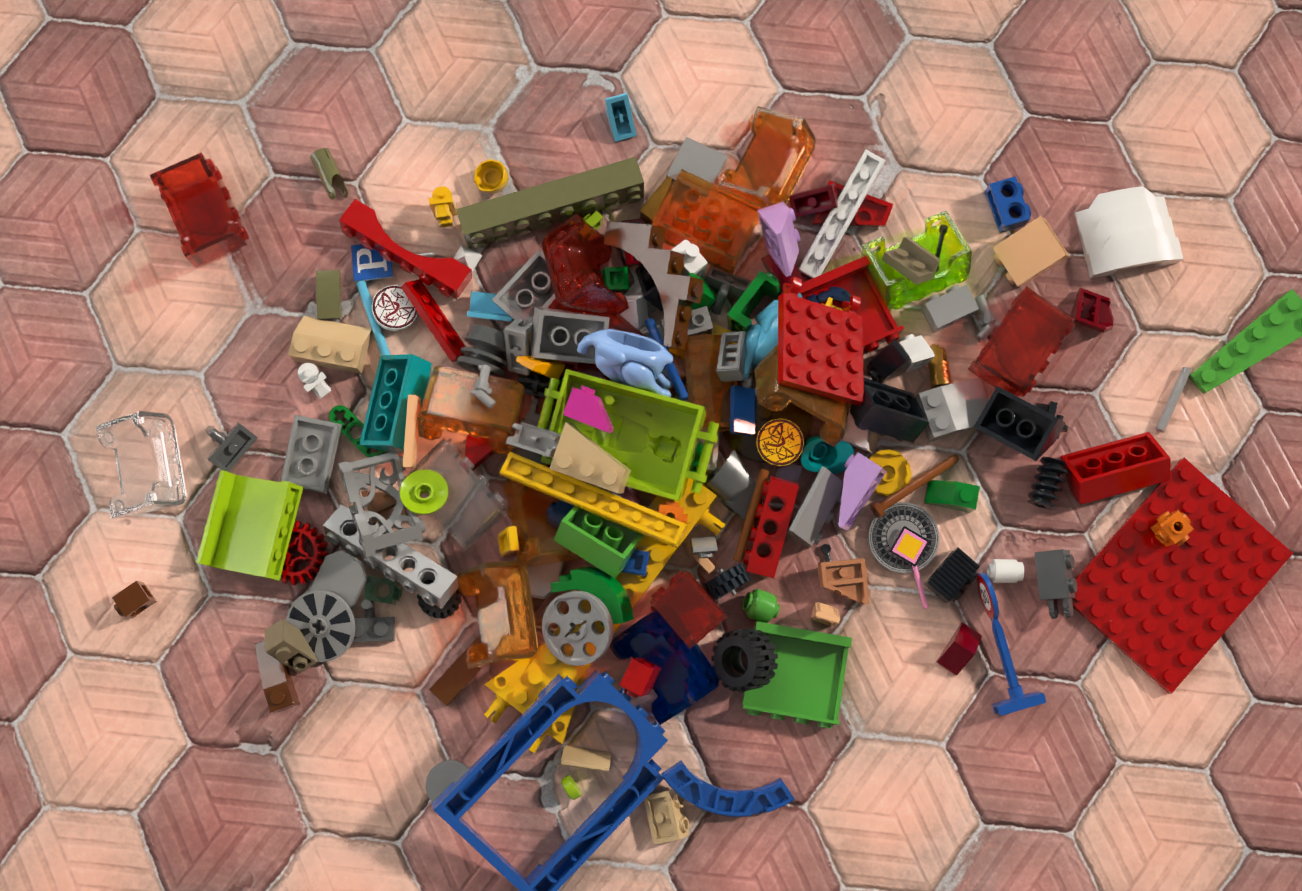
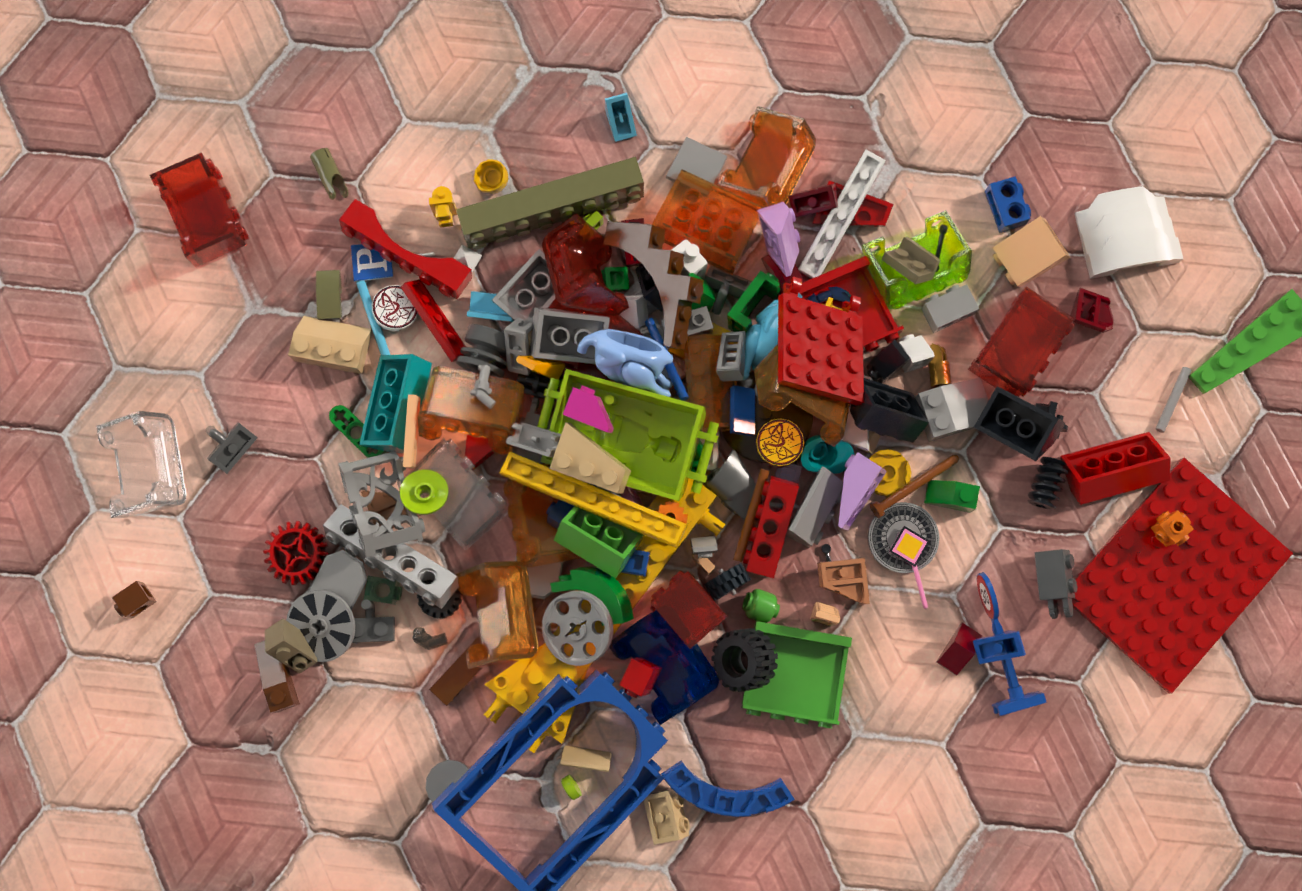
(250, 525): lime panel -> none
(311, 453): light grey tile -> none
(314, 380): white hips -> none
(427, 641): none -> clear smoke arm
(508, 541): yellow tile -> none
(655, 202): pearl gold slope -> none
(952, 575): black brick -> none
(986, 319): light grey piece -> none
(999, 647): none -> blue slope
(1005, 571): white brick -> none

